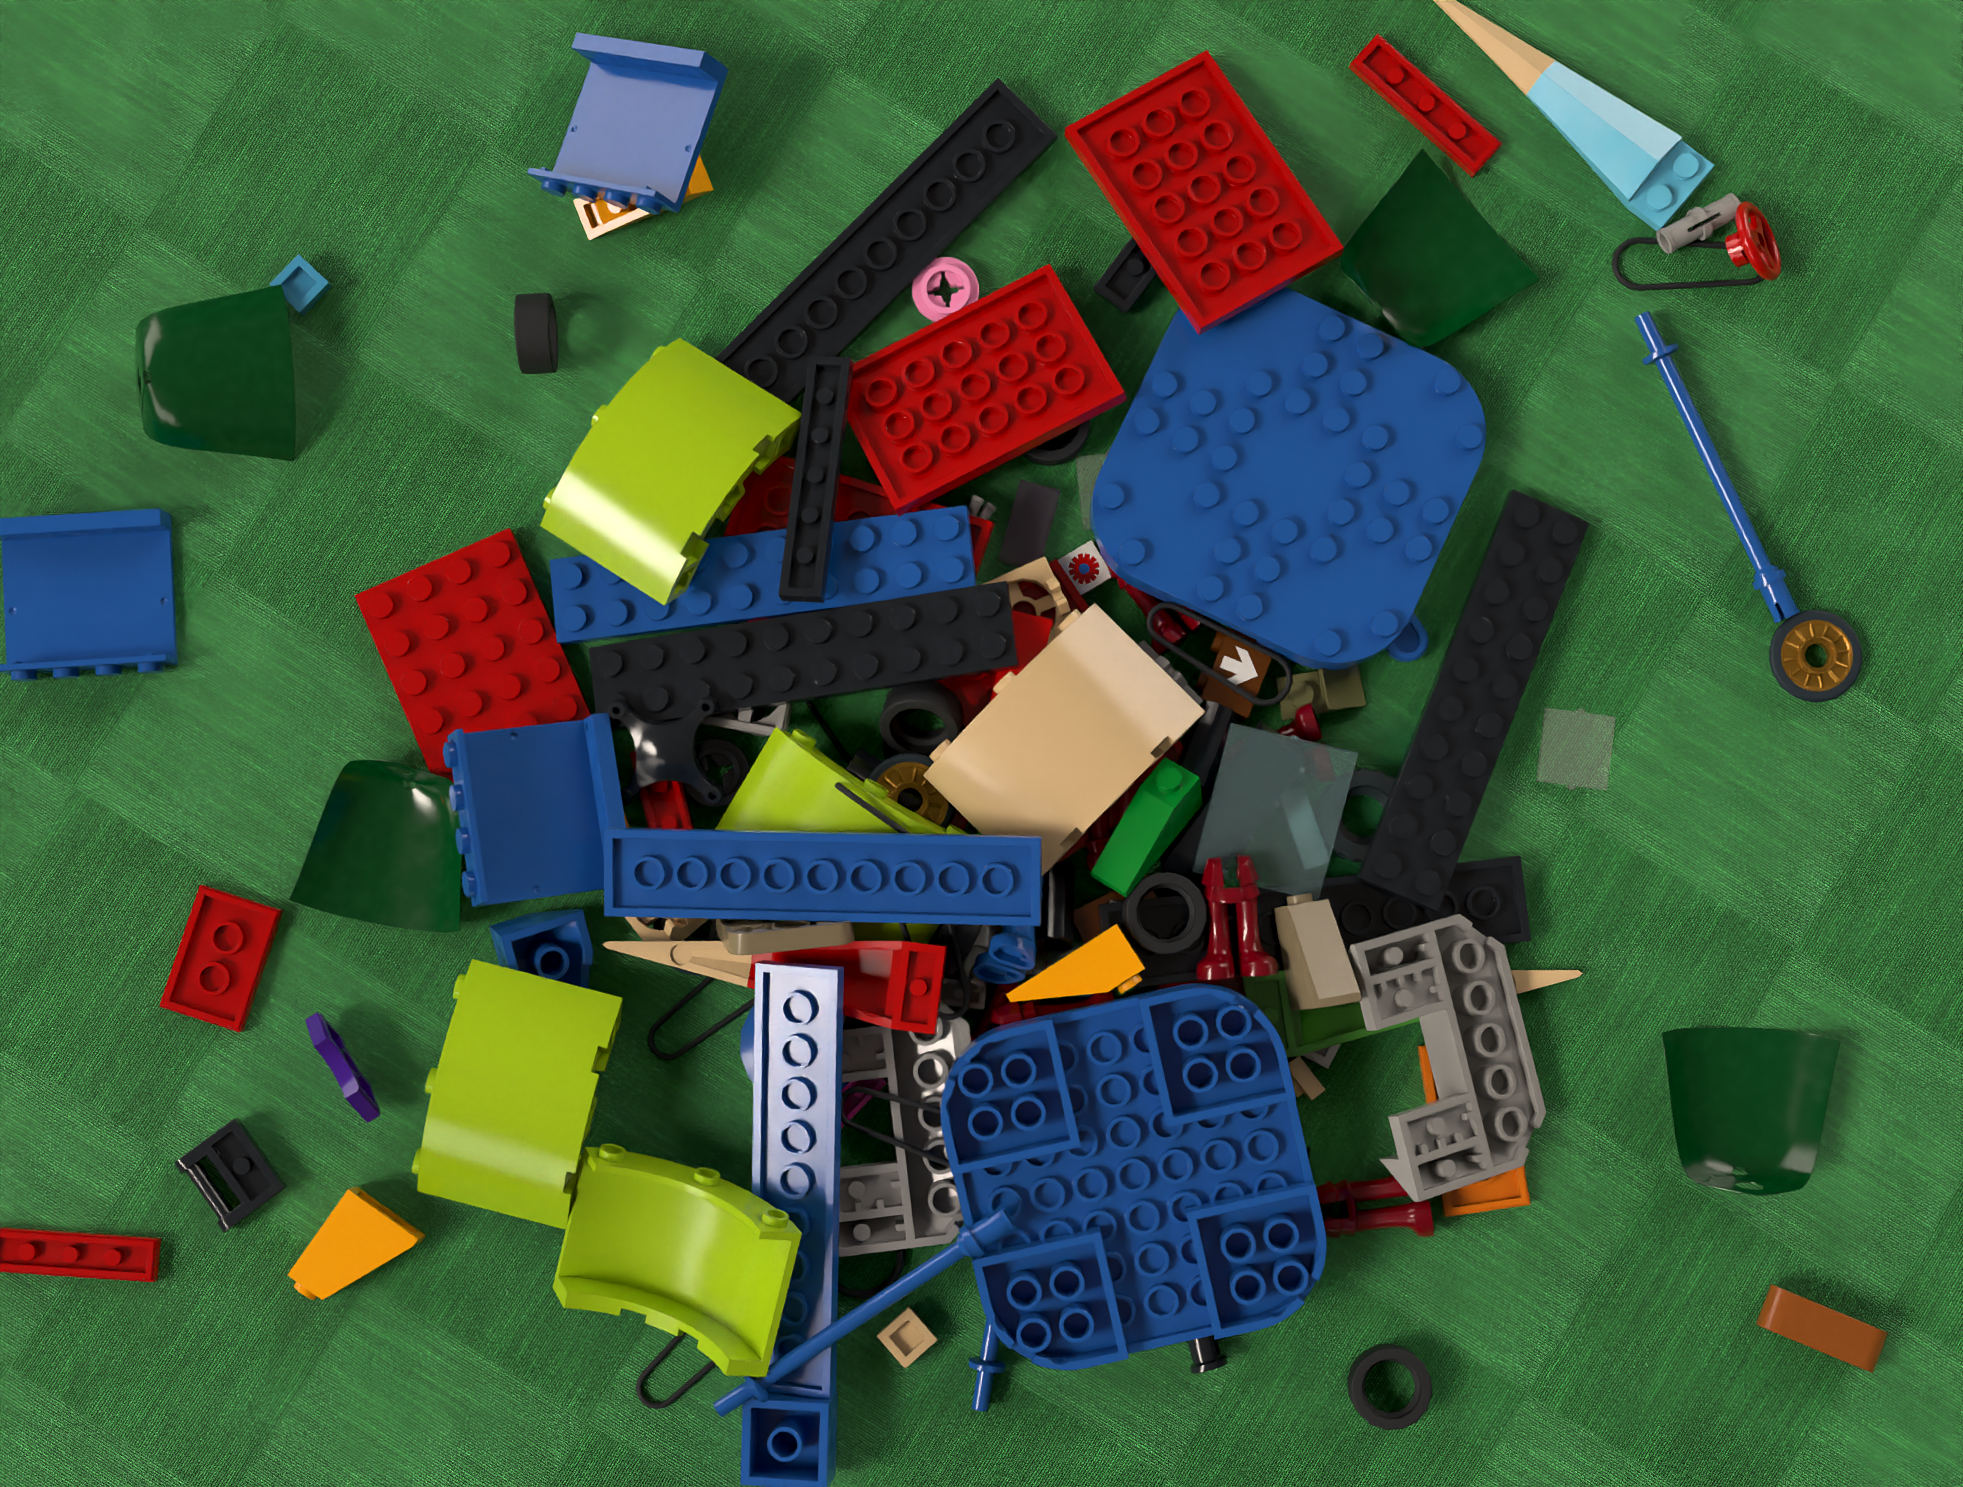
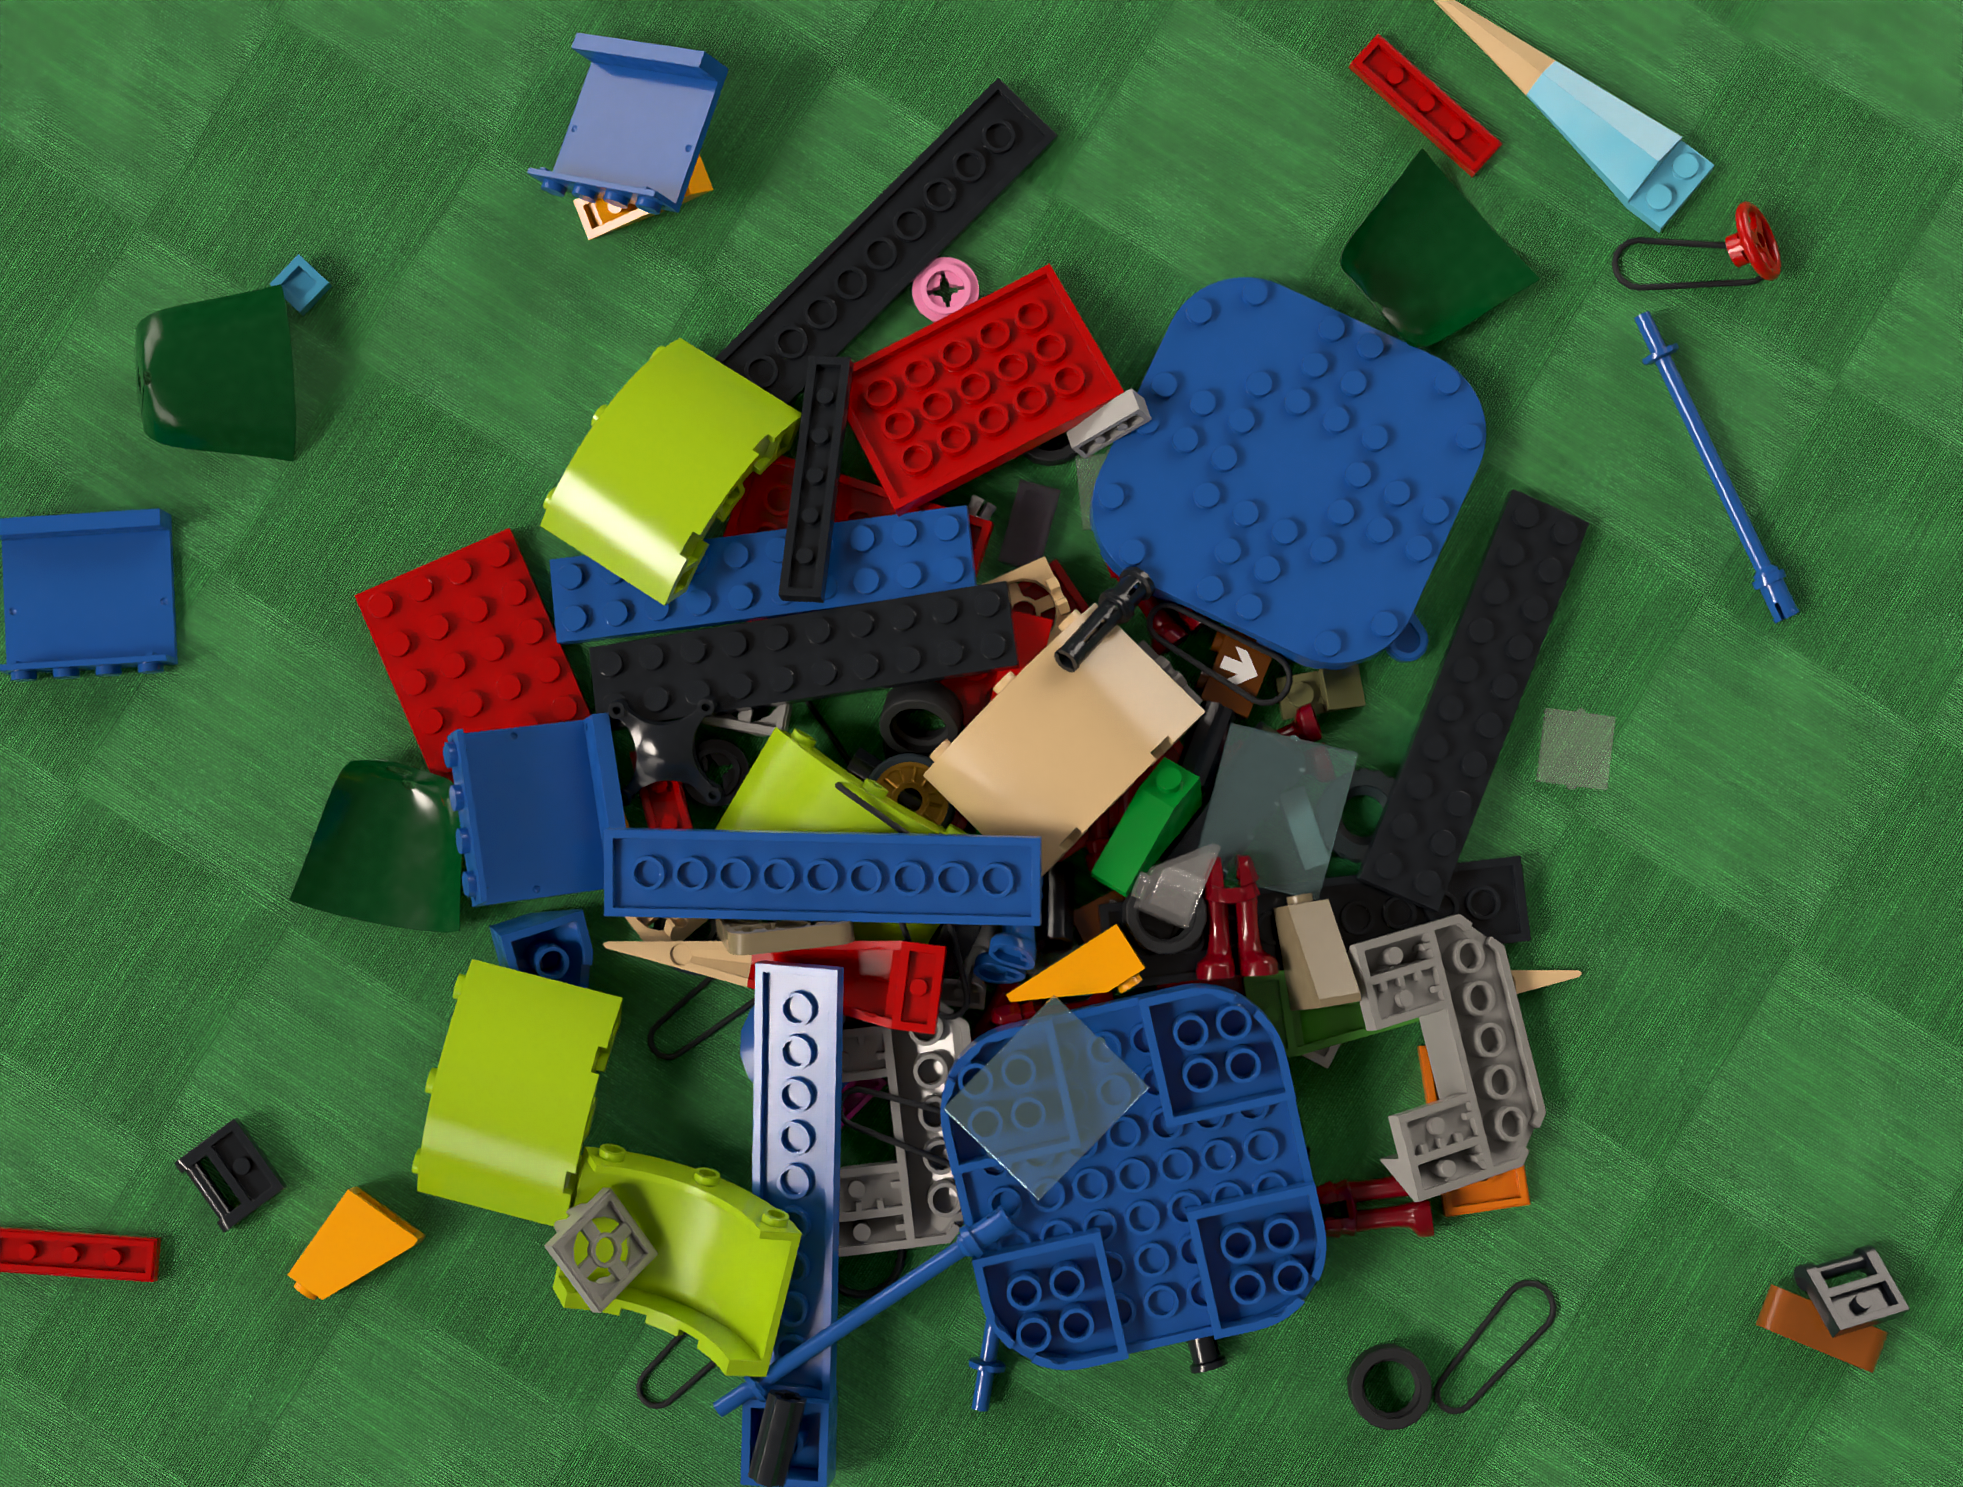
(221, 958): red tile -> none
(336, 1055): dark purple tile -> none
(536, 333): black tyre -> none
(640, 1250): none -> light grey piece
(777, 1438): none -> black axle
(907, 1337): tan plate -> none
(1046, 1097): none -> clear light blue piece
(1085, 568): tile -> none
(1109, 423): none -> light grey piece
(1122, 594): none -> black pin
(1126, 278): black hinge -> none
(1175, 886): none -> clear slope
(1203, 192): red plate -> none
(1304, 1079): tan plate -> none
(1478, 1332): none -> black piece
(1677, 234): light grey pin -> none
(1748, 1104): dark green piece -> none
(1789, 661): wheel -> none
(1857, 1302): none -> plate

